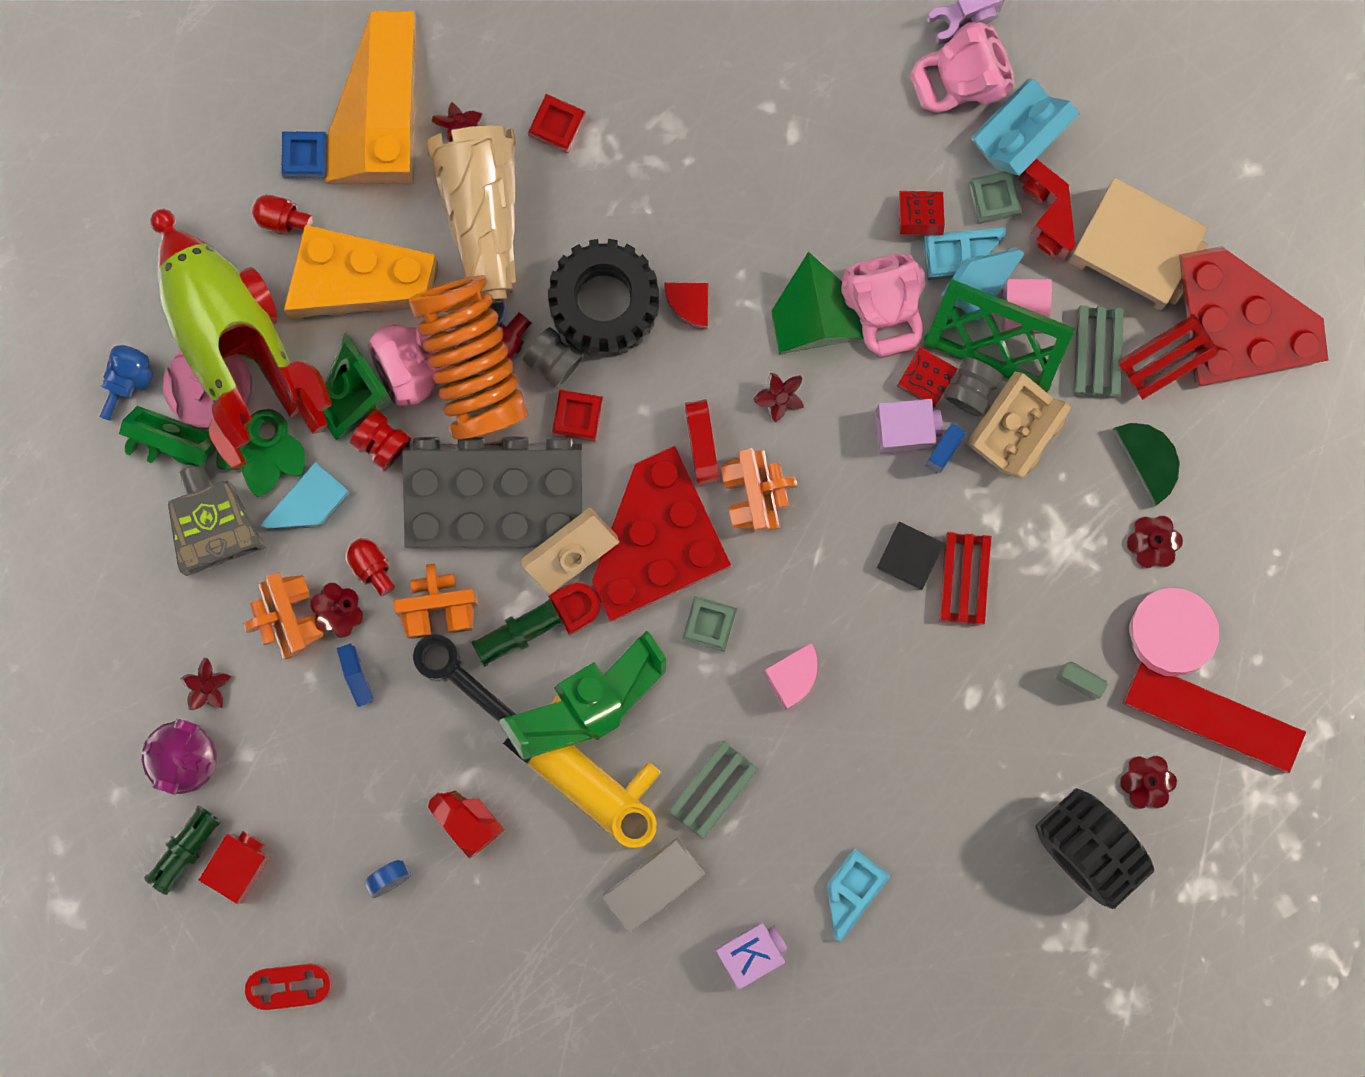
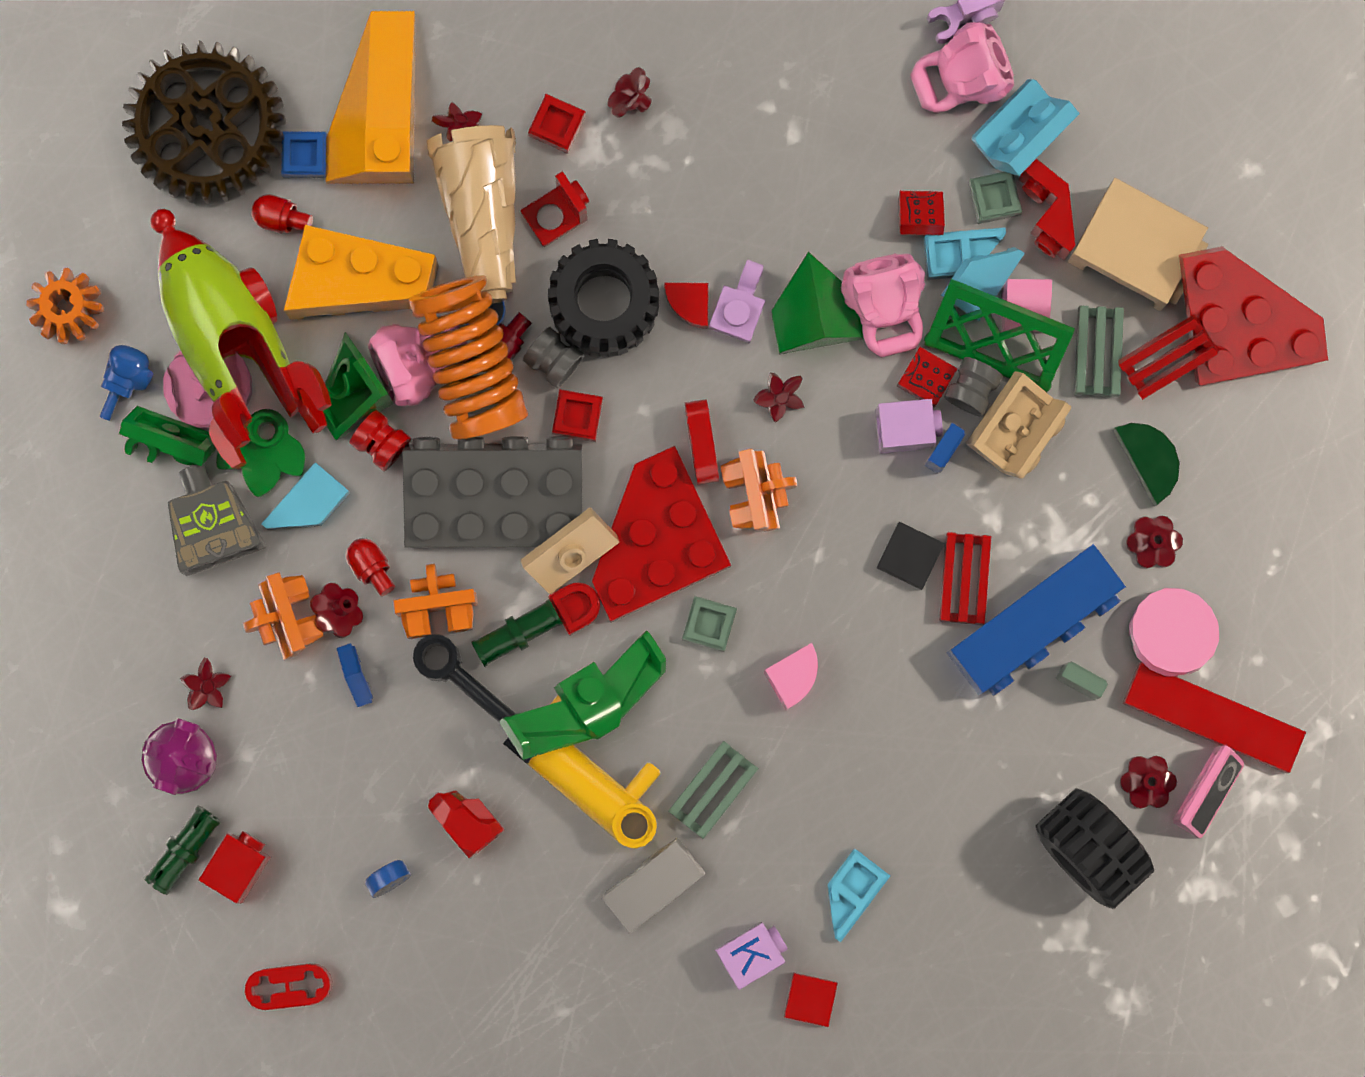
(58, 321): none -> orange gear
(202, 102): none -> dark brown gear
(569, 199): none -> red bracket
(630, 93): none -> dark red plant
(739, 308): none -> lavender plate
(810, 999): none -> red tile
(1036, 620): none -> blue brick
(1209, 791): none -> slope

